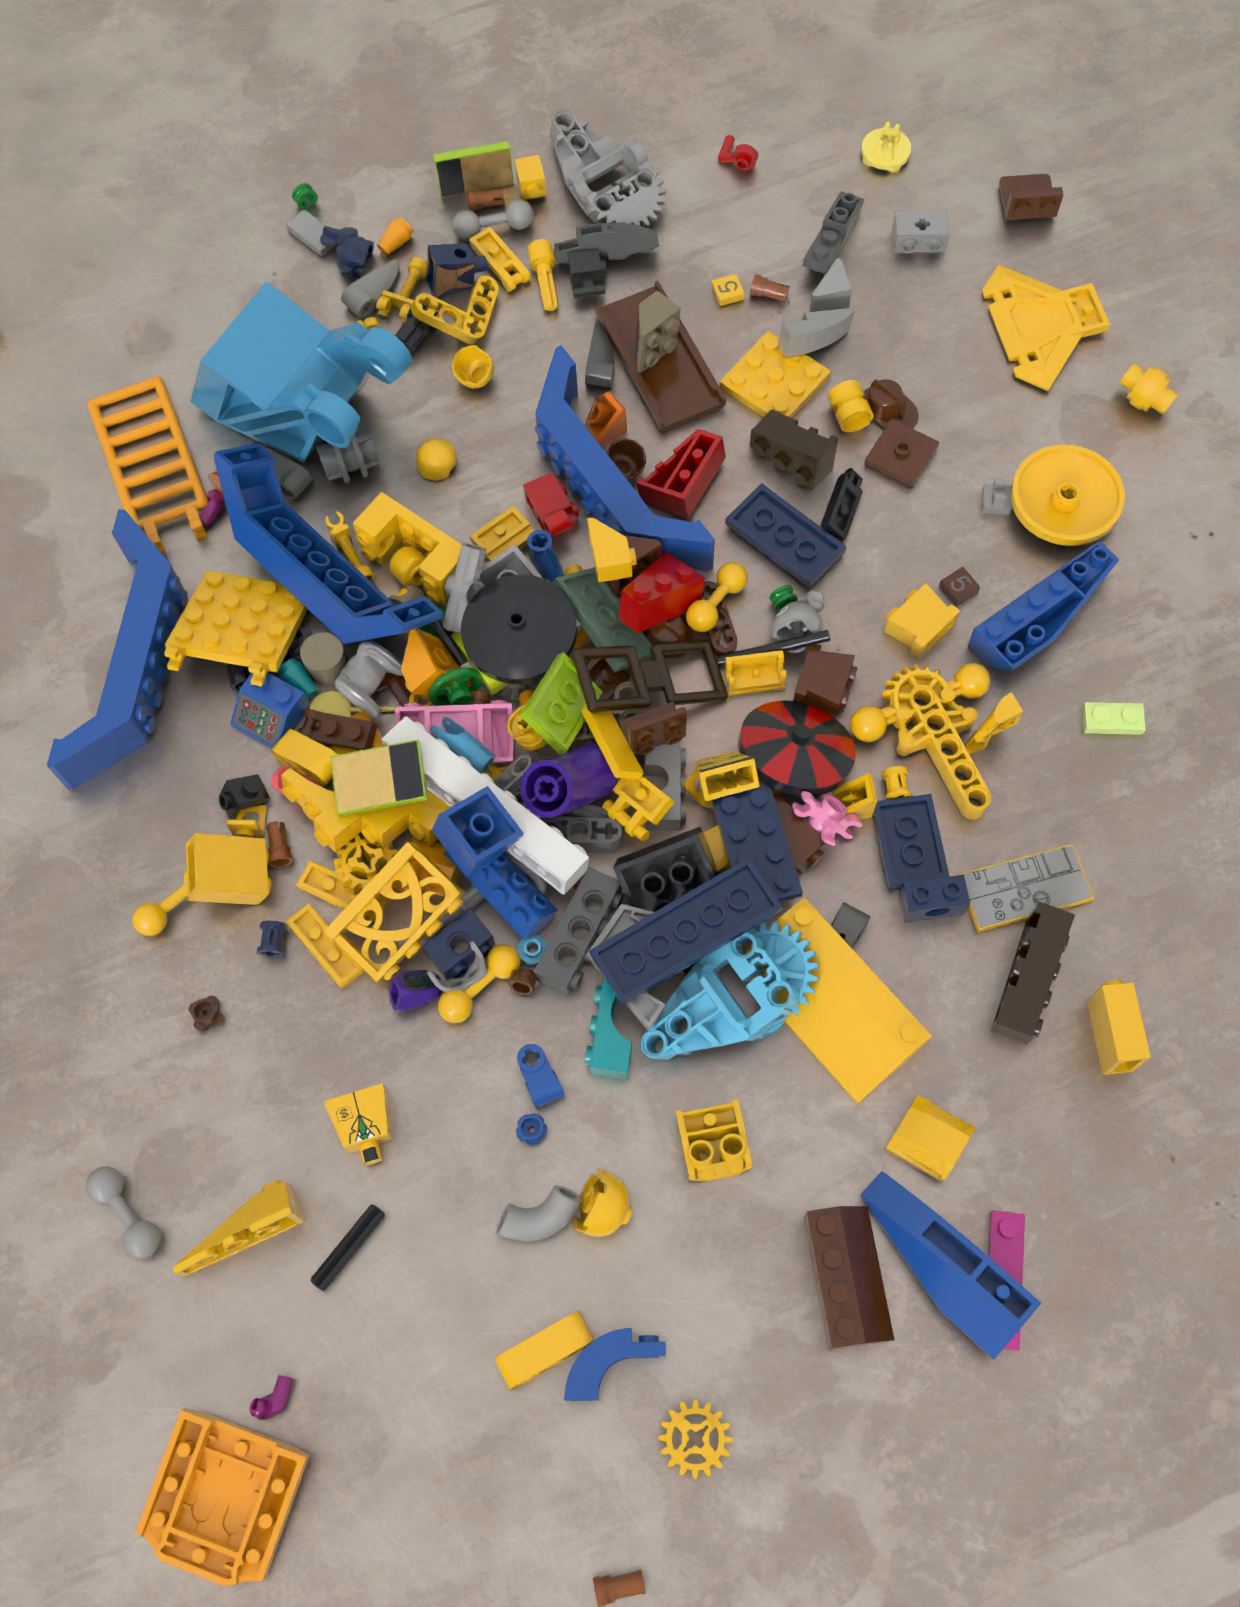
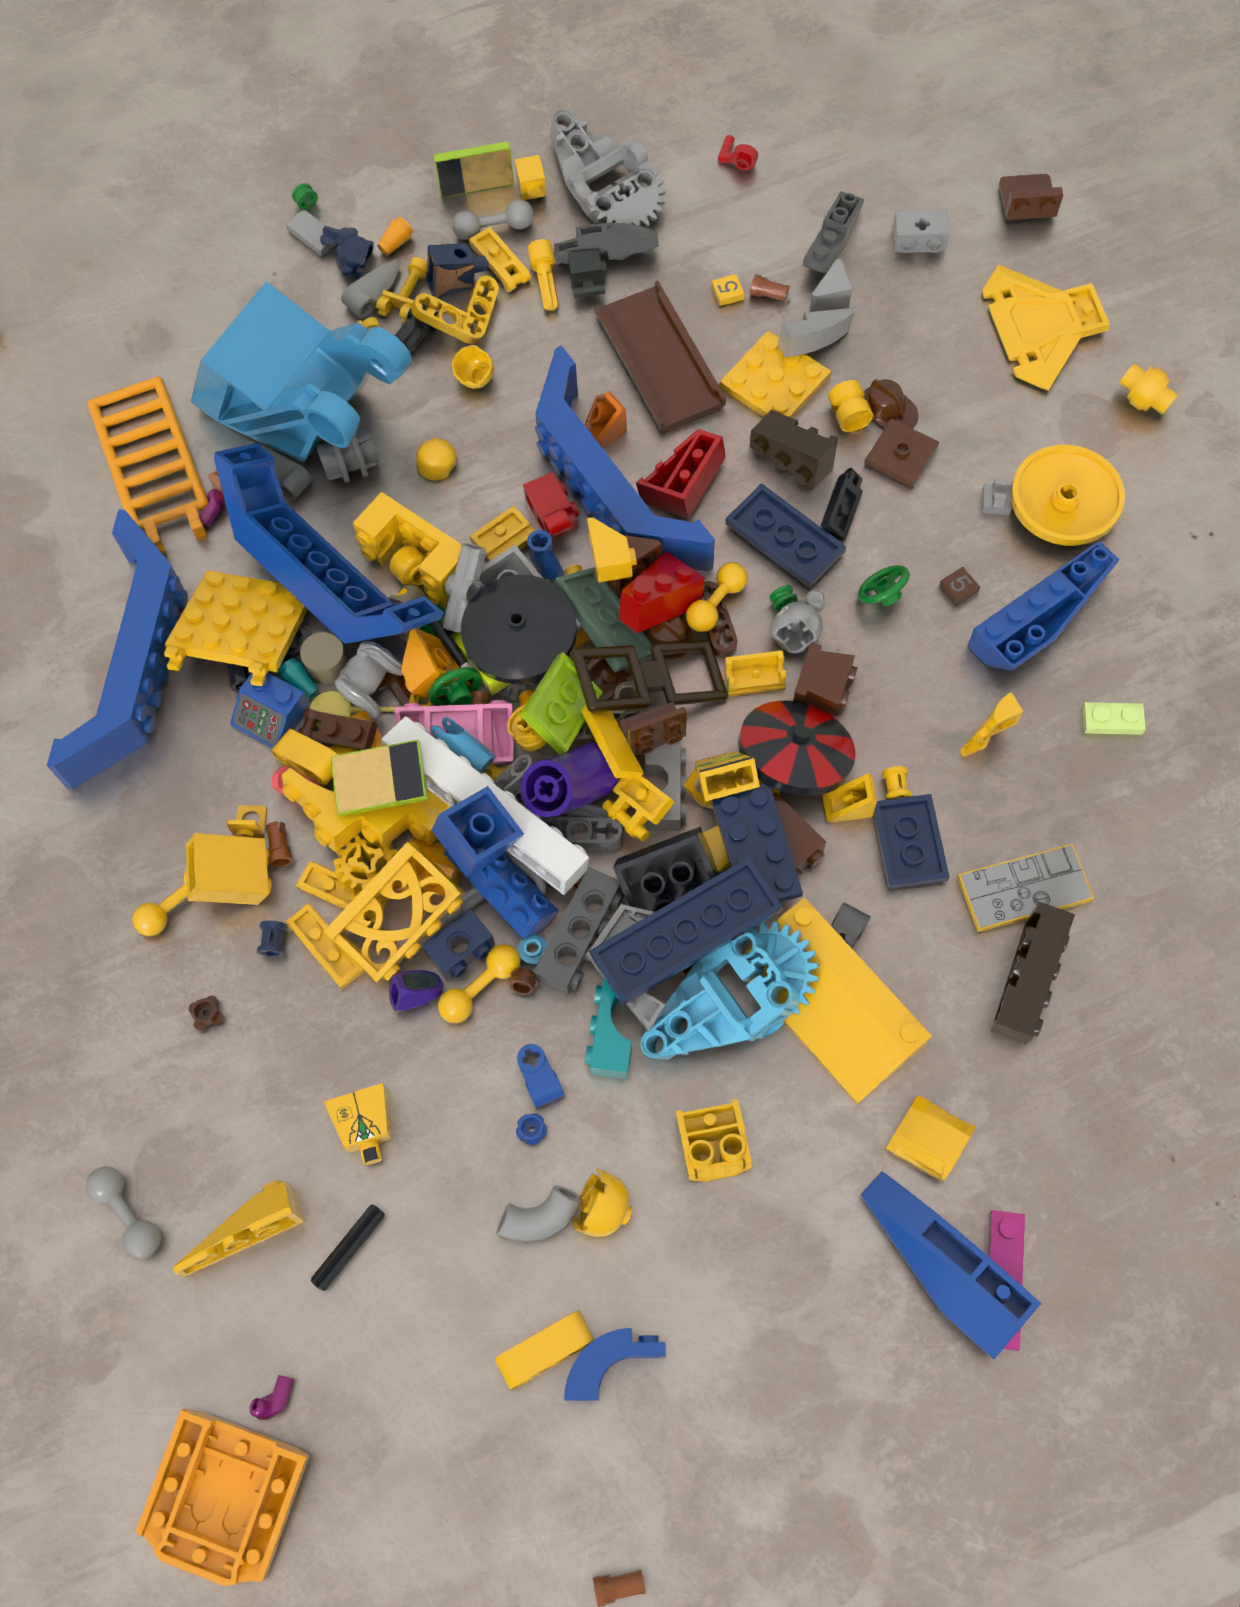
(242, 794): black bracket -> none
(342, 539): yellow bar -> none
(477, 968): light grey cap -> none
(479, 199): dark orange pin -> none
(600, 359): dark grey piece -> none
(628, 457): reddish brown hair -> none
(655, 330): dark tan slope -> none
(706, 1450): yellow gear -> none
(785, 645): black bar -> none
(827, 816): bright pink pin -> none
(848, 1277): reddish brown slope -> none
(886, 148): light yellow plate -> none
(886, 589): none -> green piece
(921, 620): yellow hips -> none
(934, 898): dark blue brick -> none
(970, 682): yellow piece -> none
(1118, 1028): yellow brick -> none

